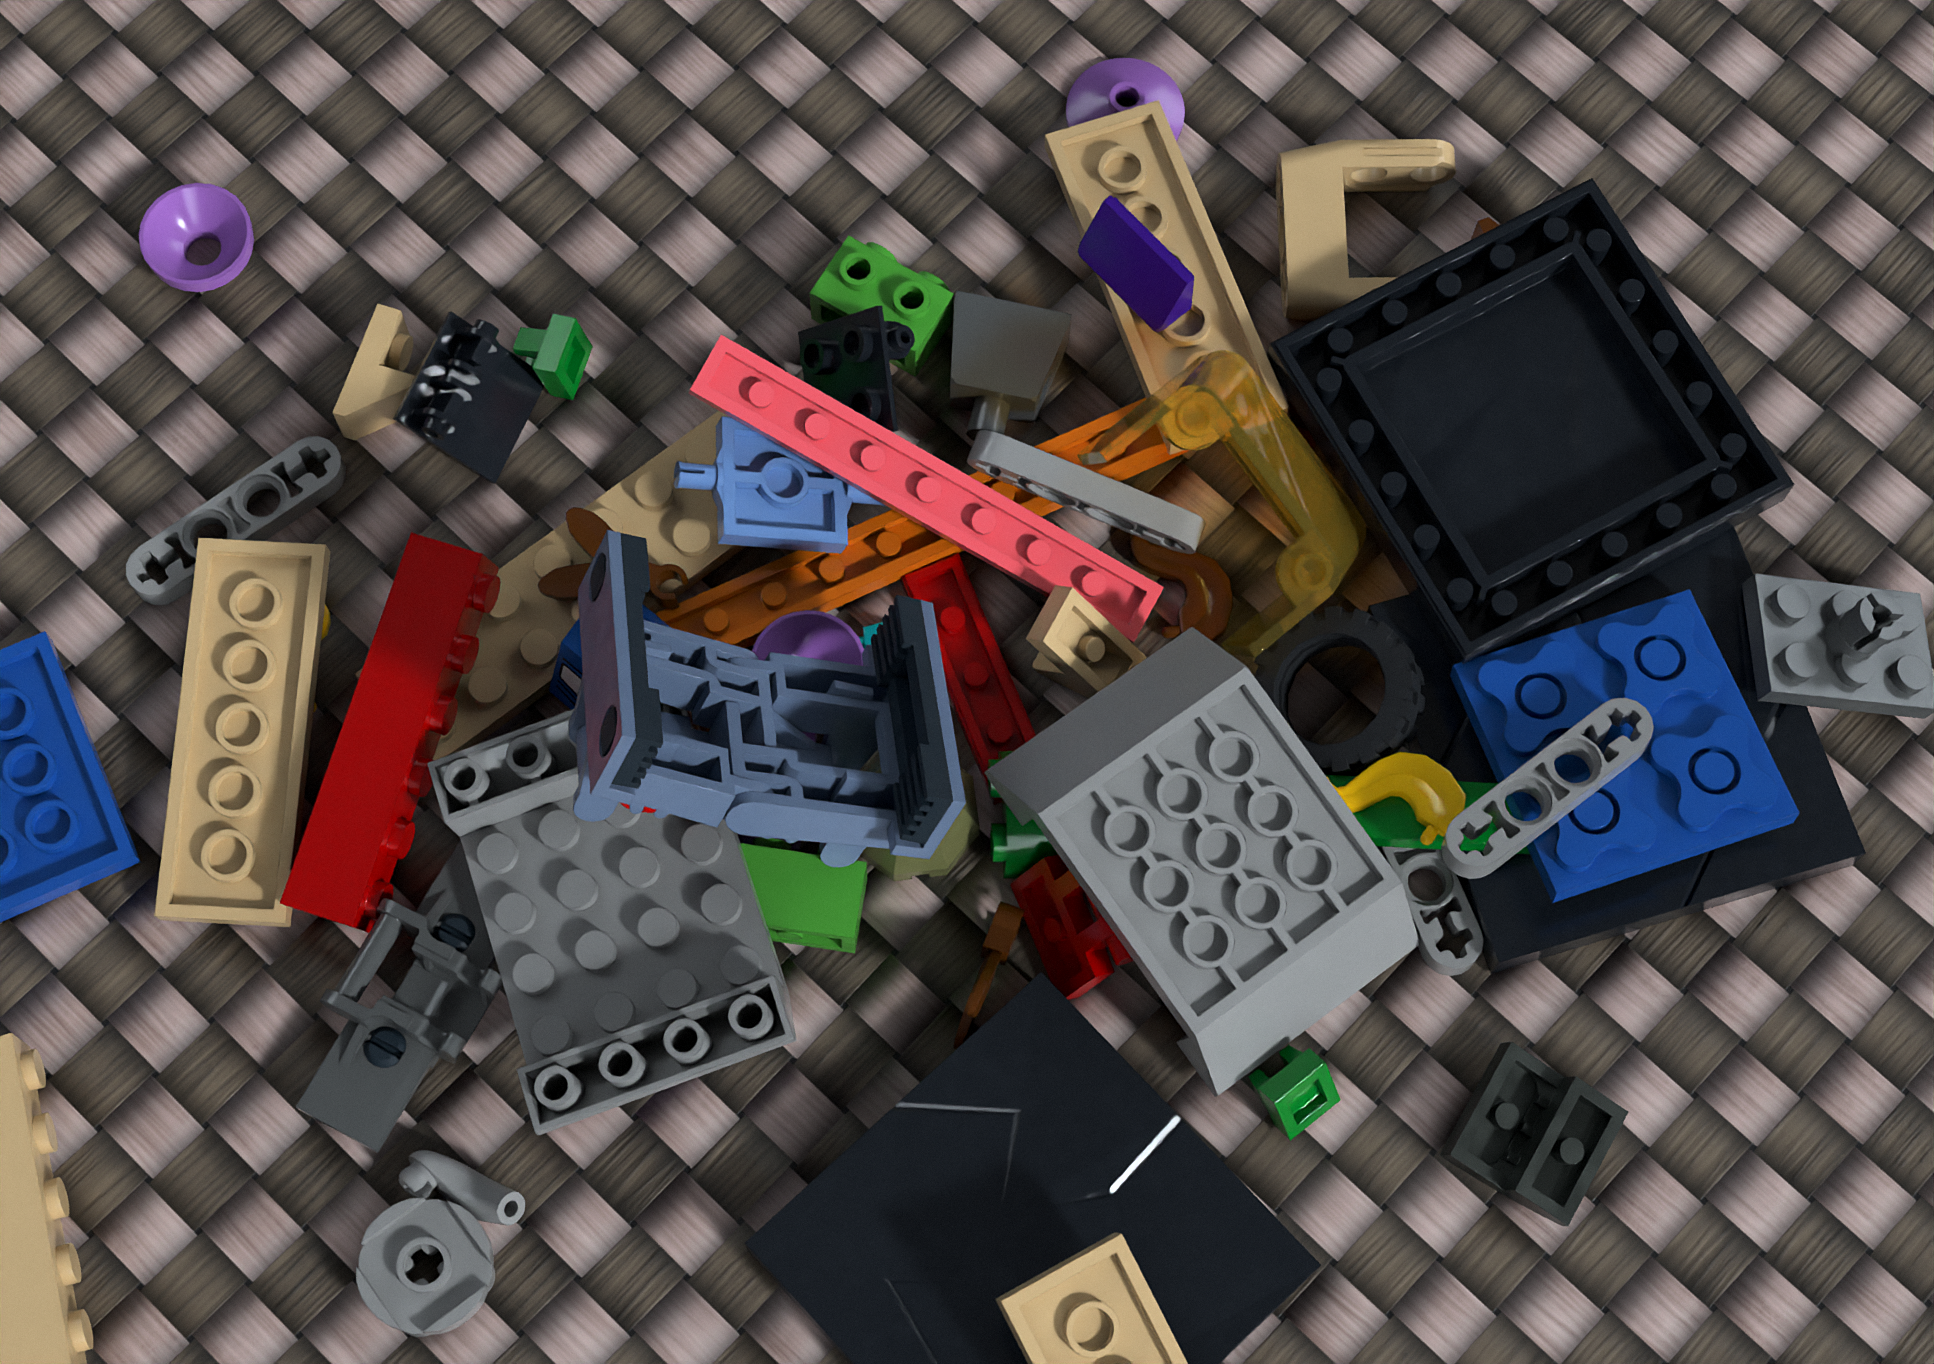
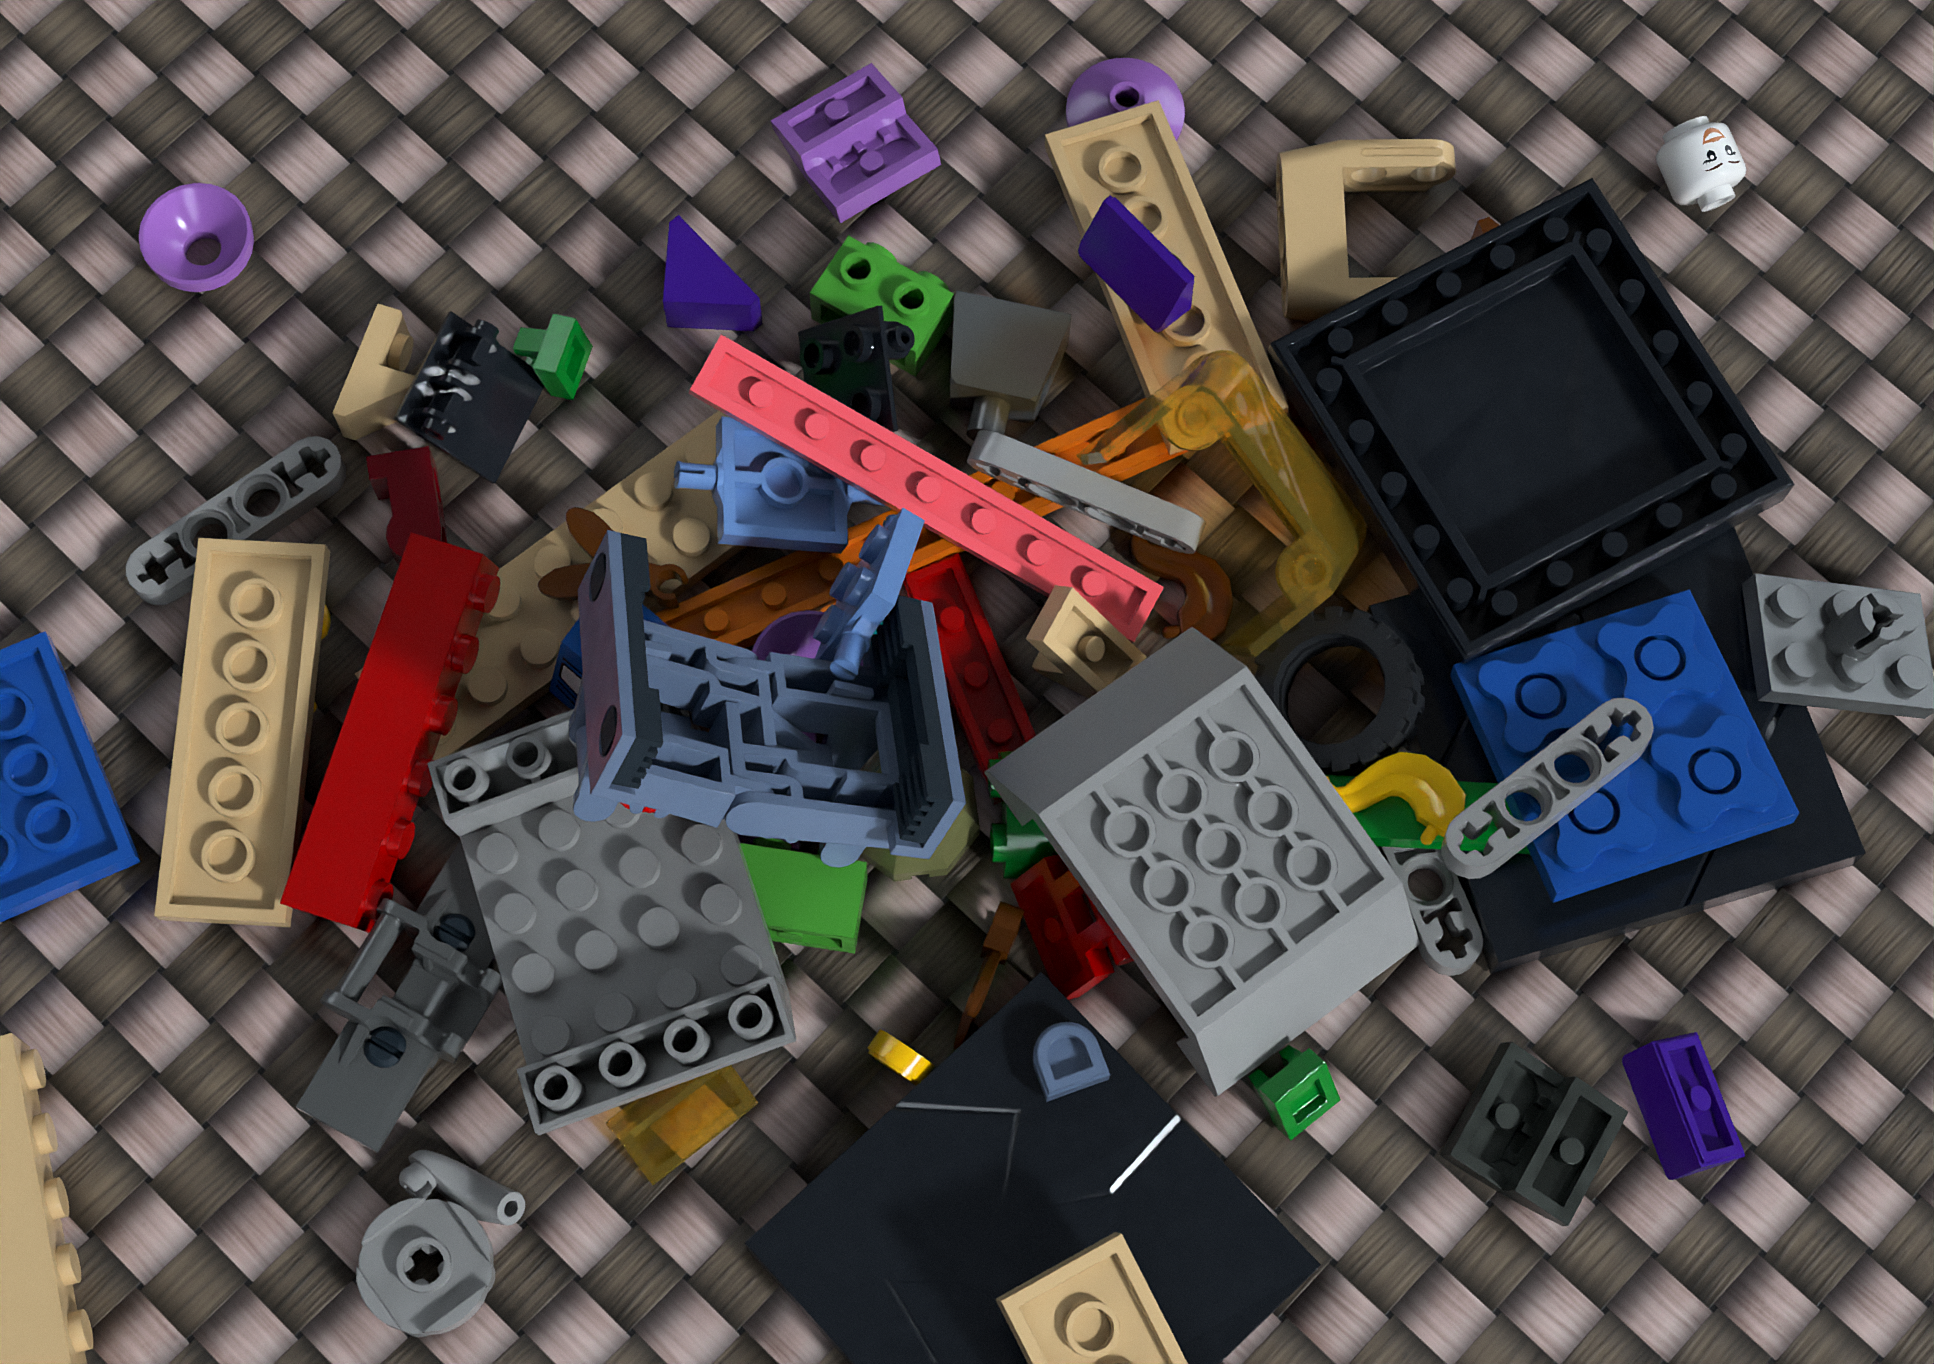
(414, 494): none -> dark red leg
(680, 1120): none -> clear yellow slope
(703, 288): none -> dark purple slope
(855, 142): none -> medium lavender slope
(866, 593): none -> medium blue plate
(899, 1057): none -> yellow tile
(1068, 1060): none -> sand blue tile
(1682, 1105): none -> dark purple slope
(1701, 163): none -> white head

